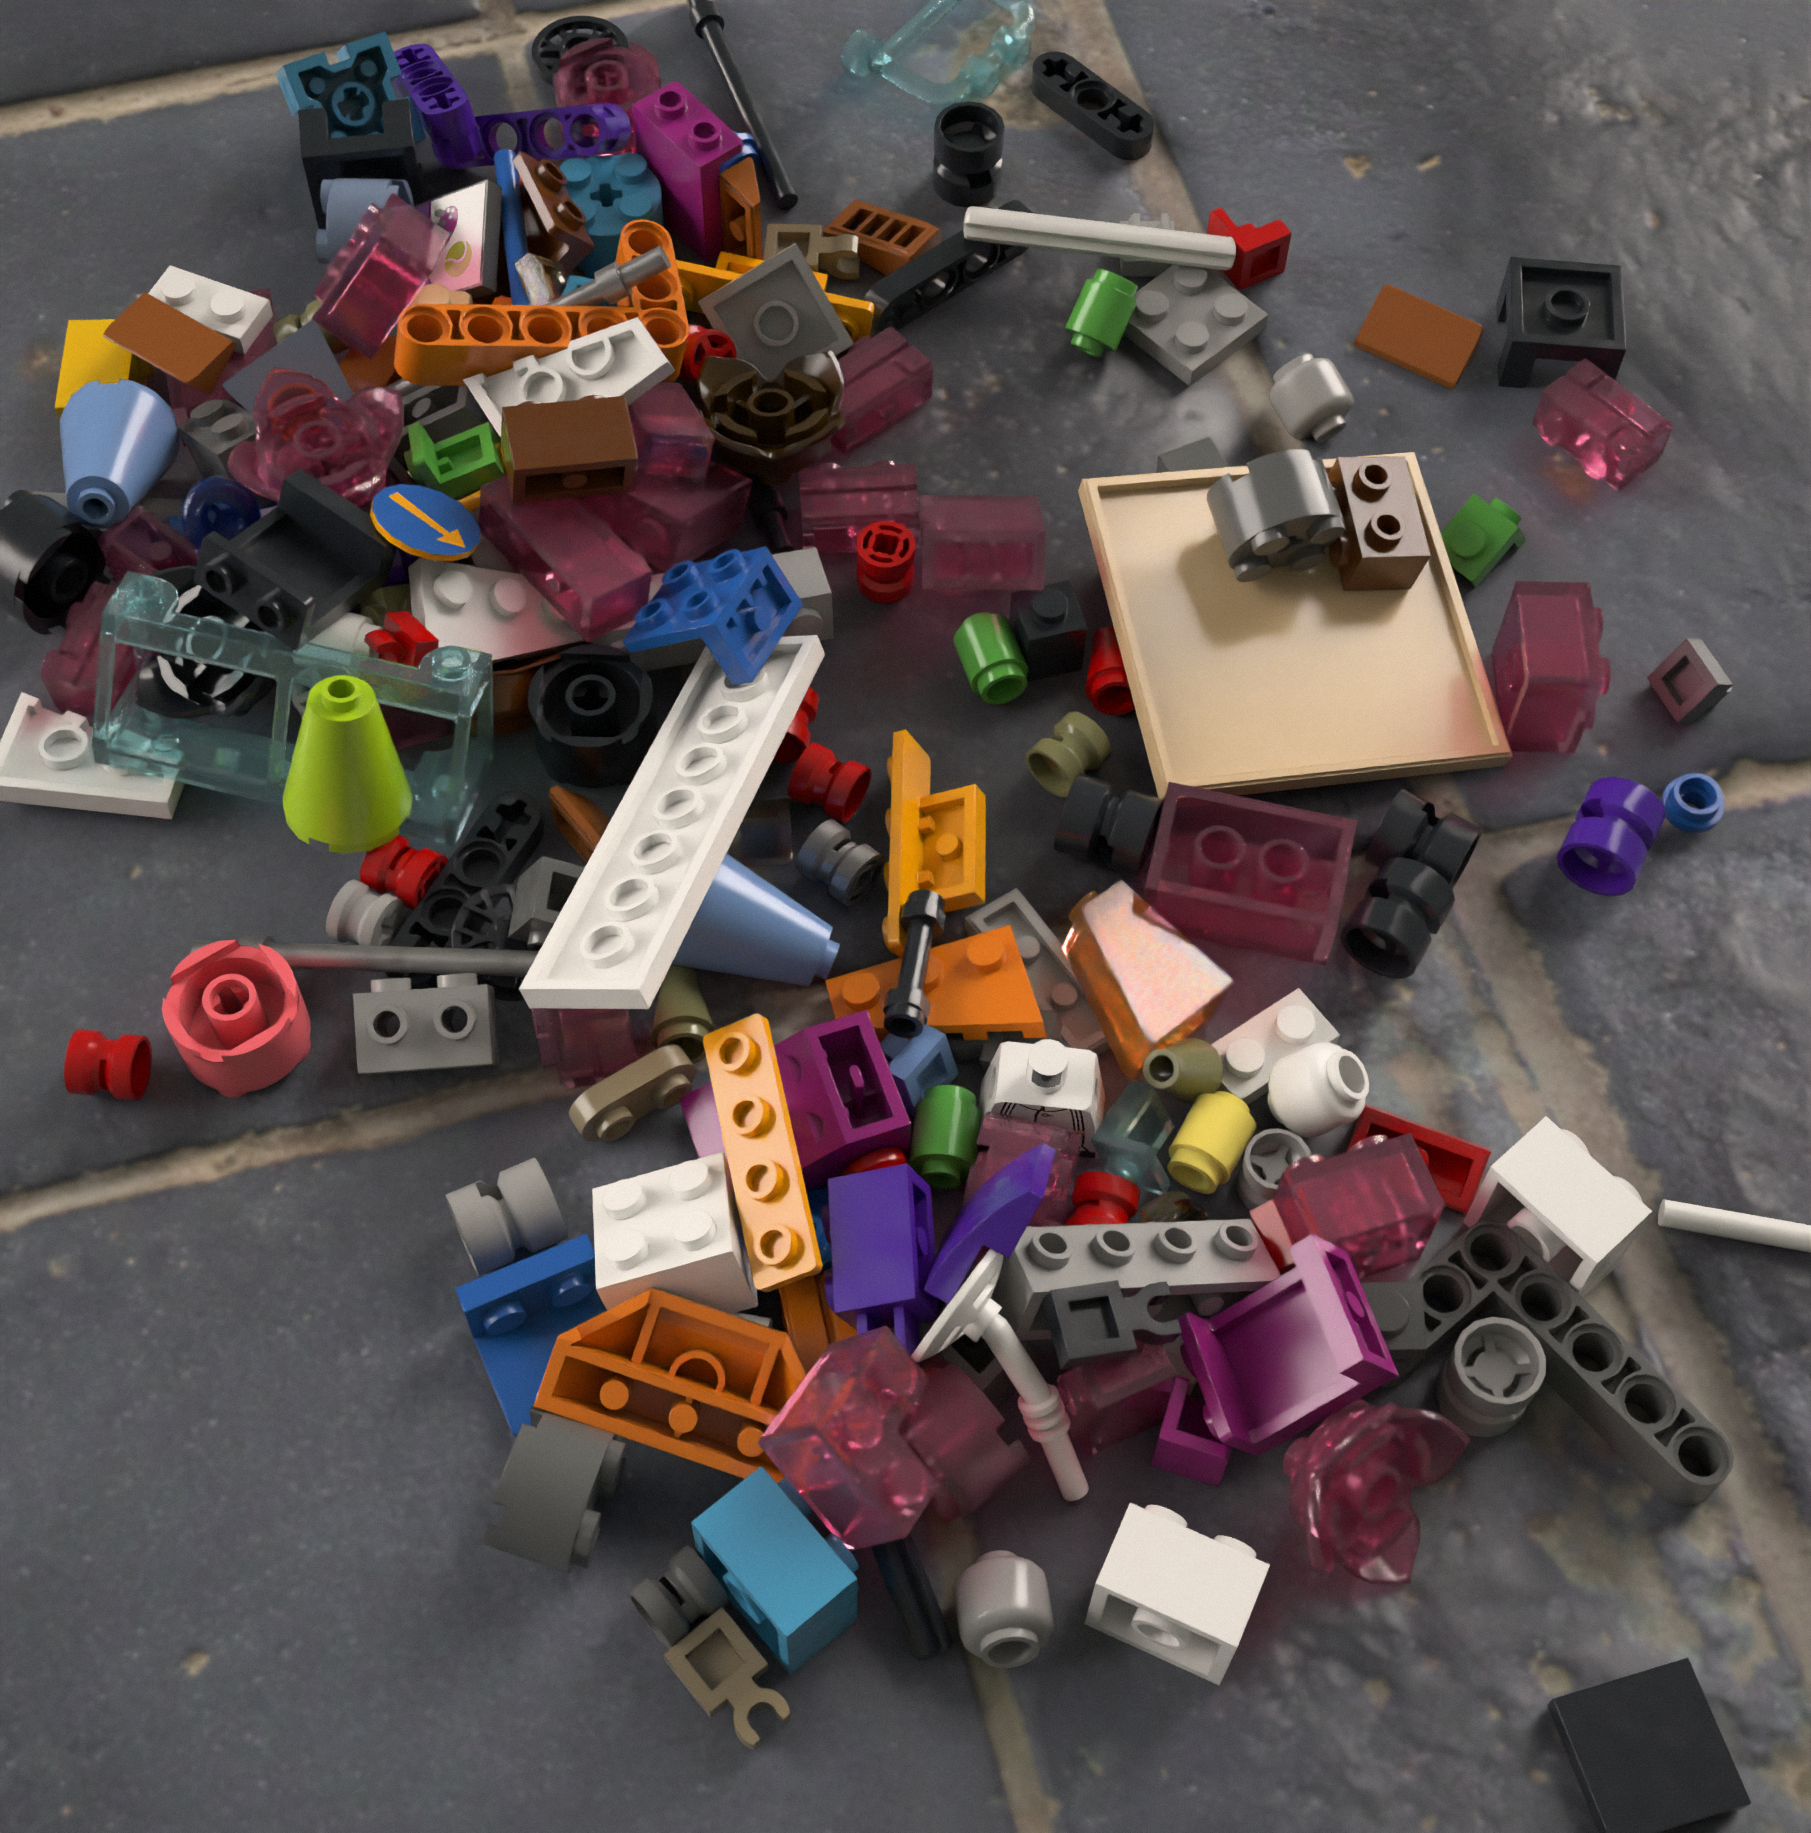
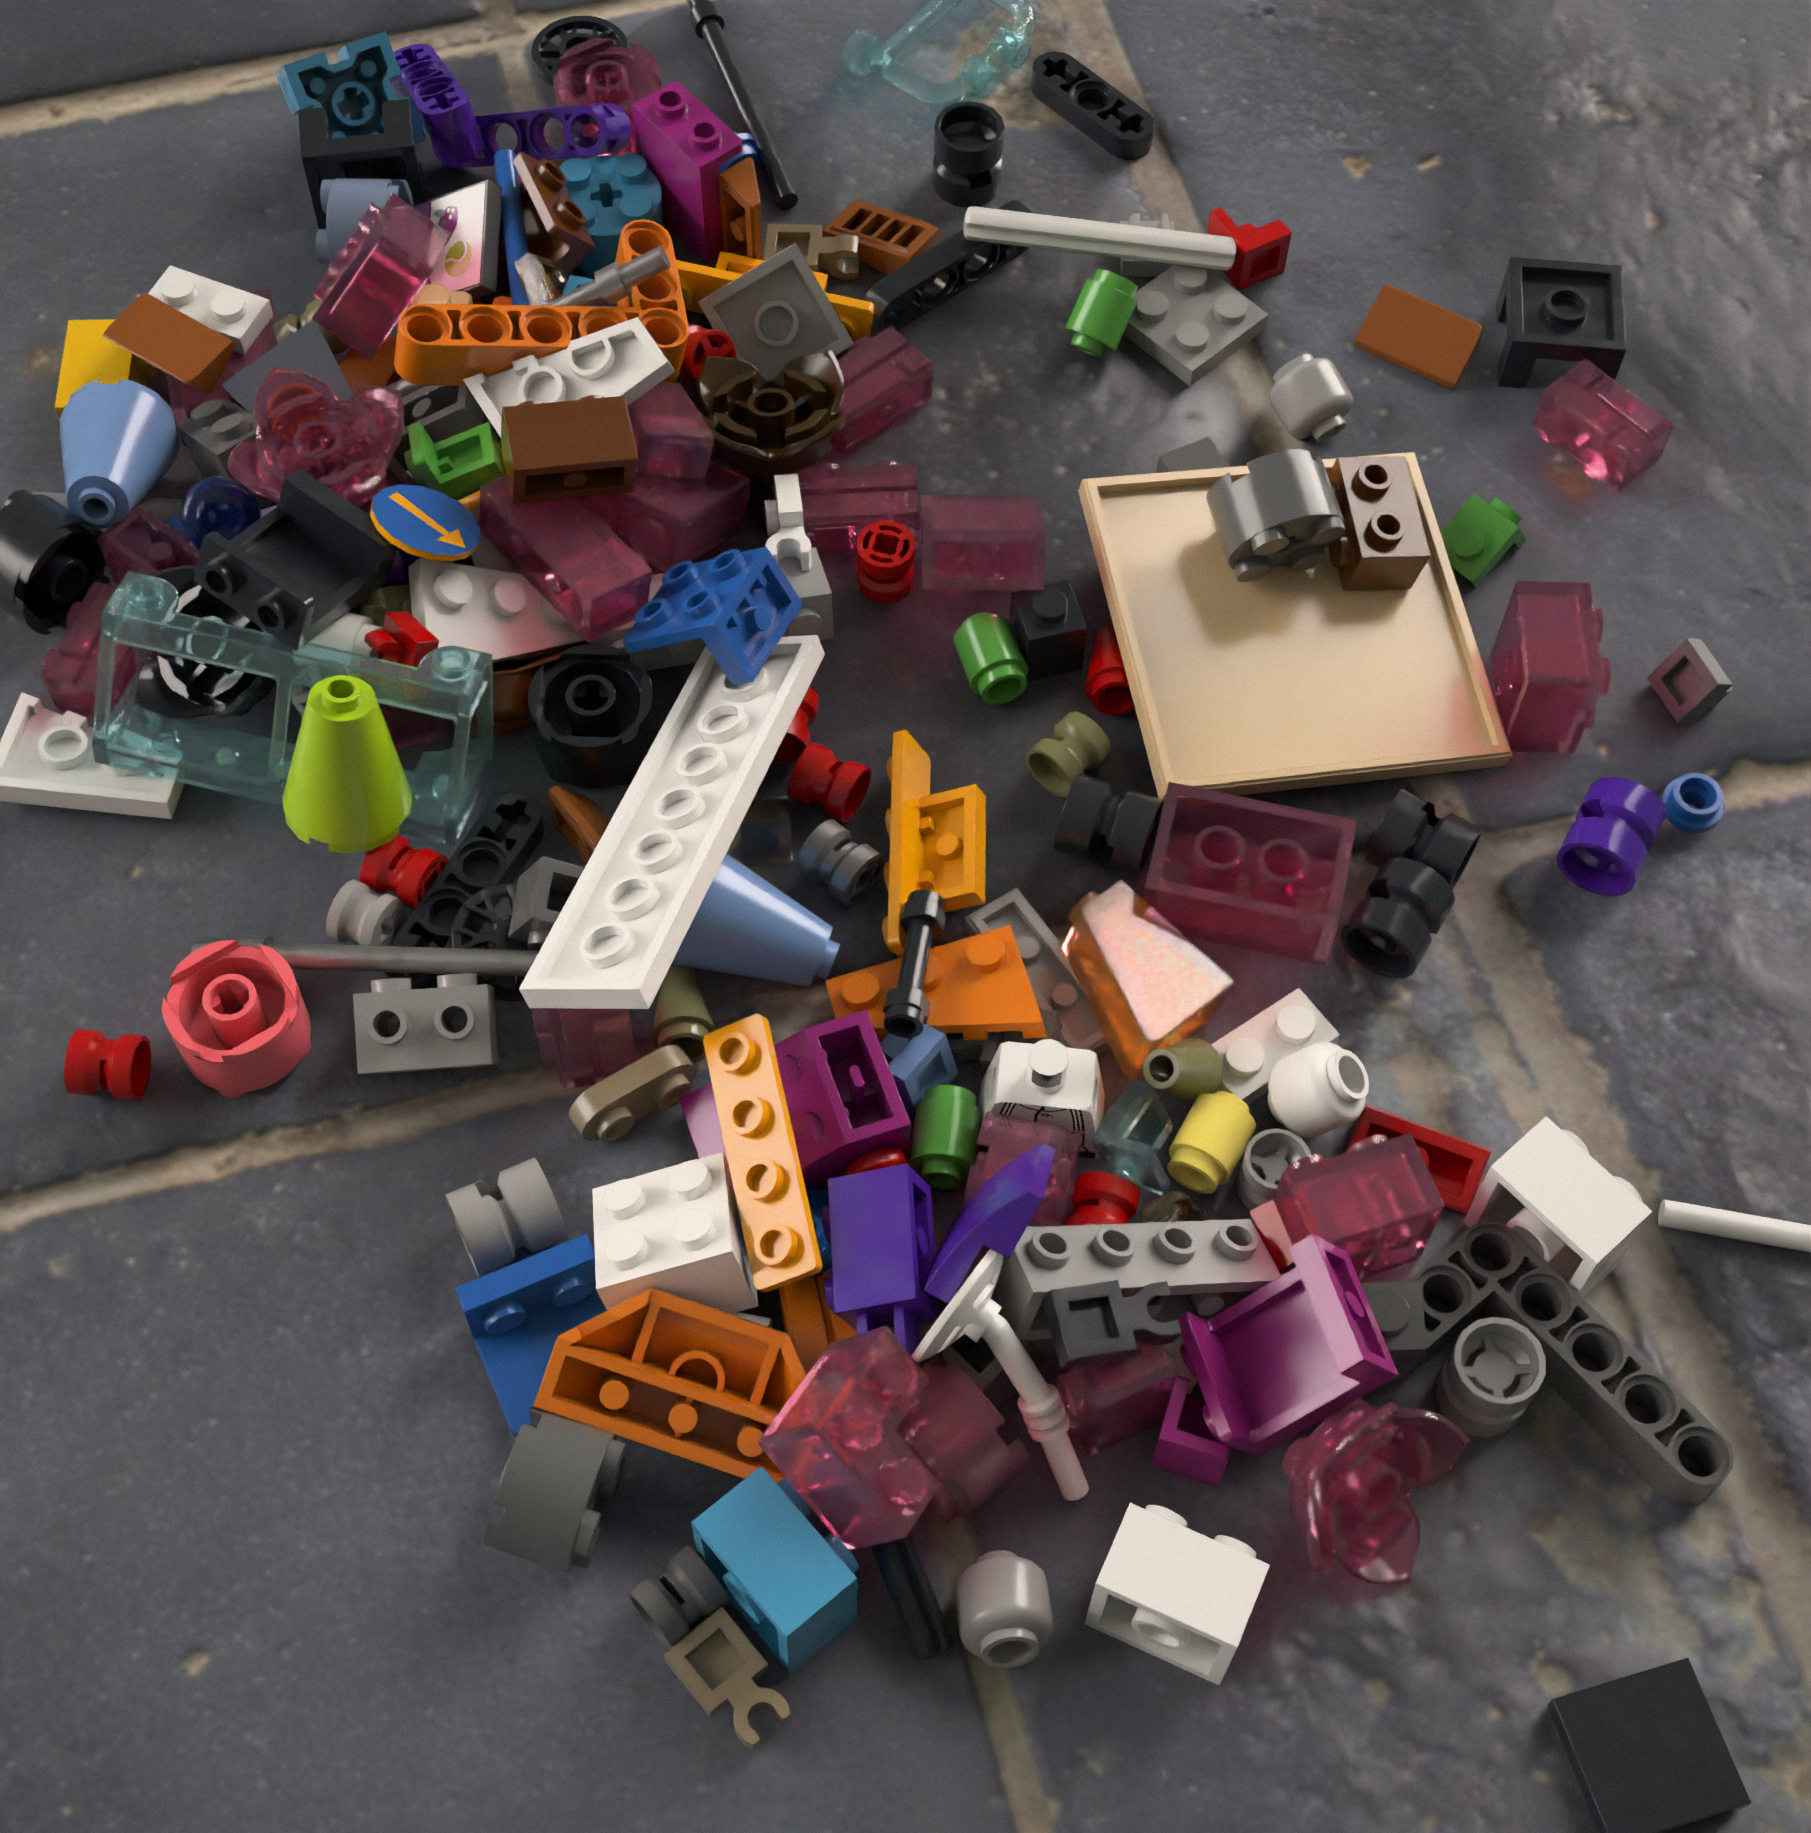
(786, 523): none -> white plate

